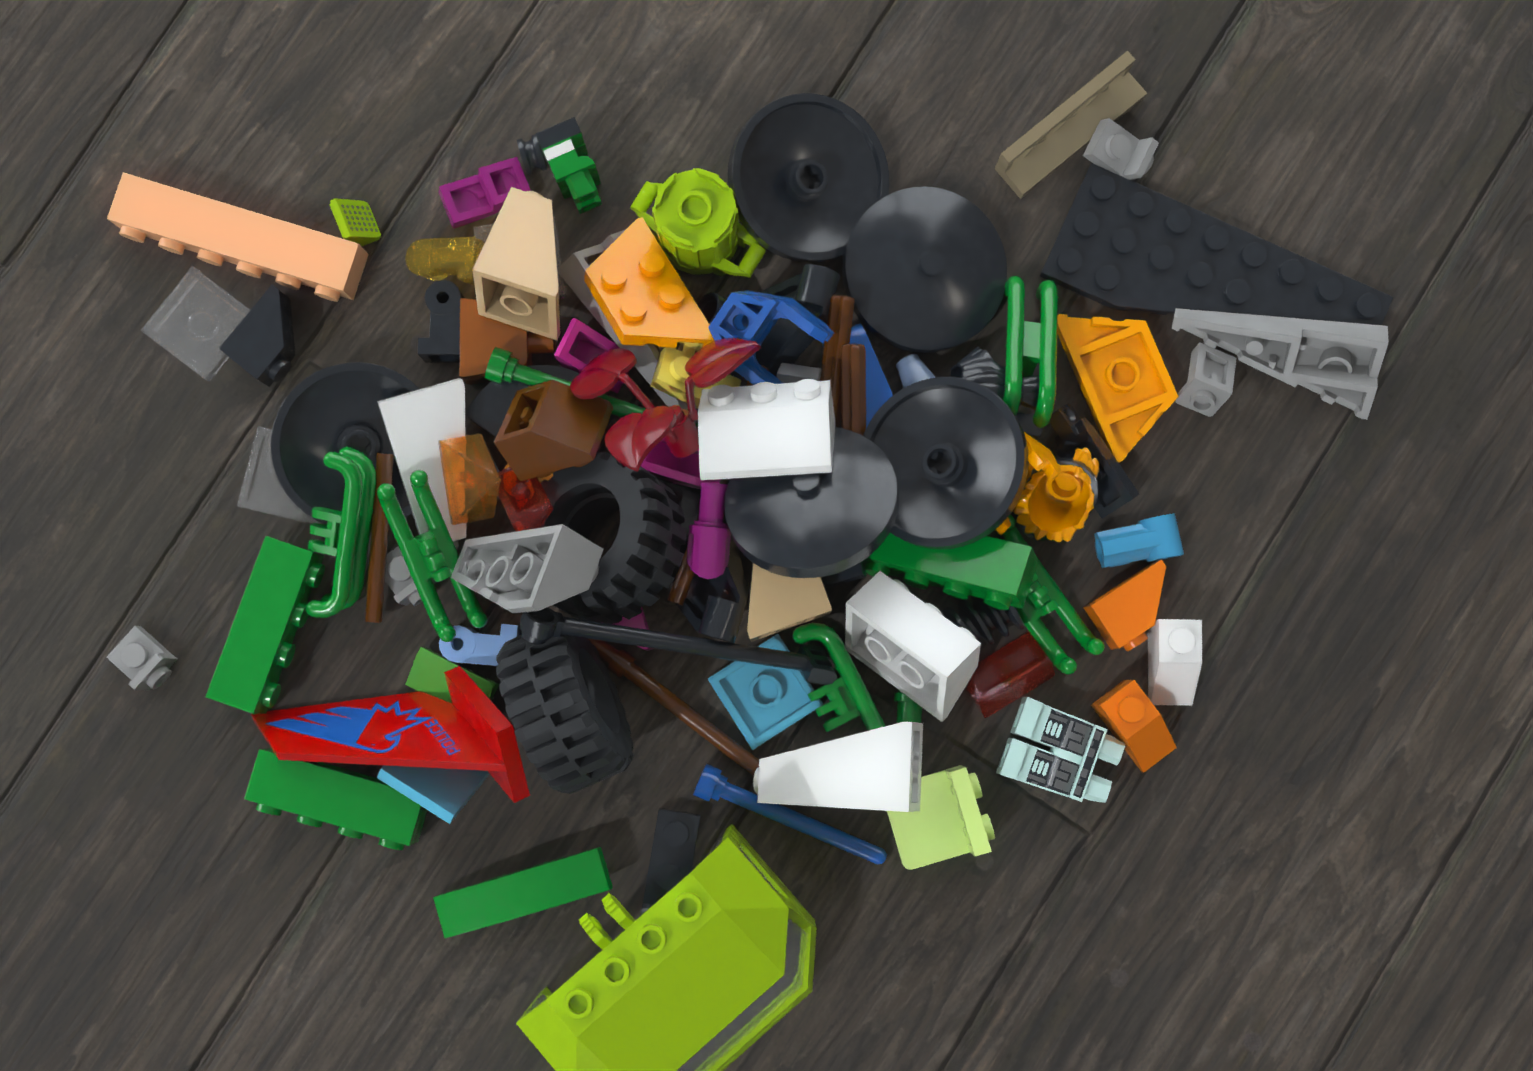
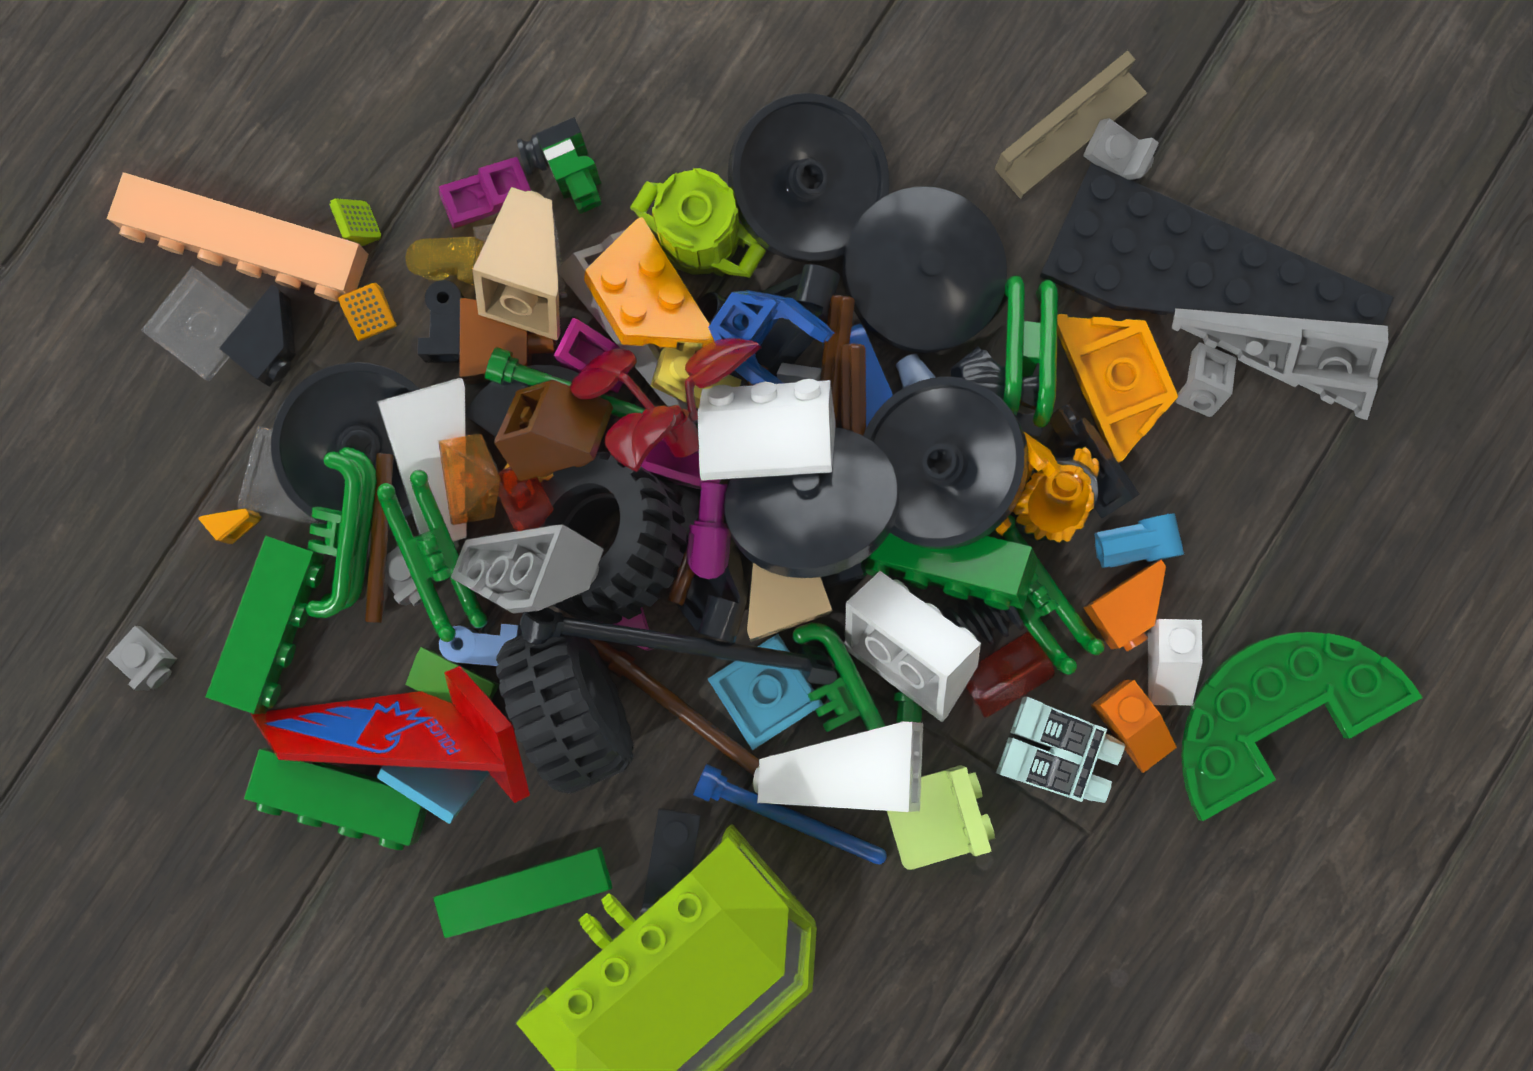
(230, 525): none -> light orange slope
(367, 311): none -> light orange slope
(1268, 689): none -> green plate

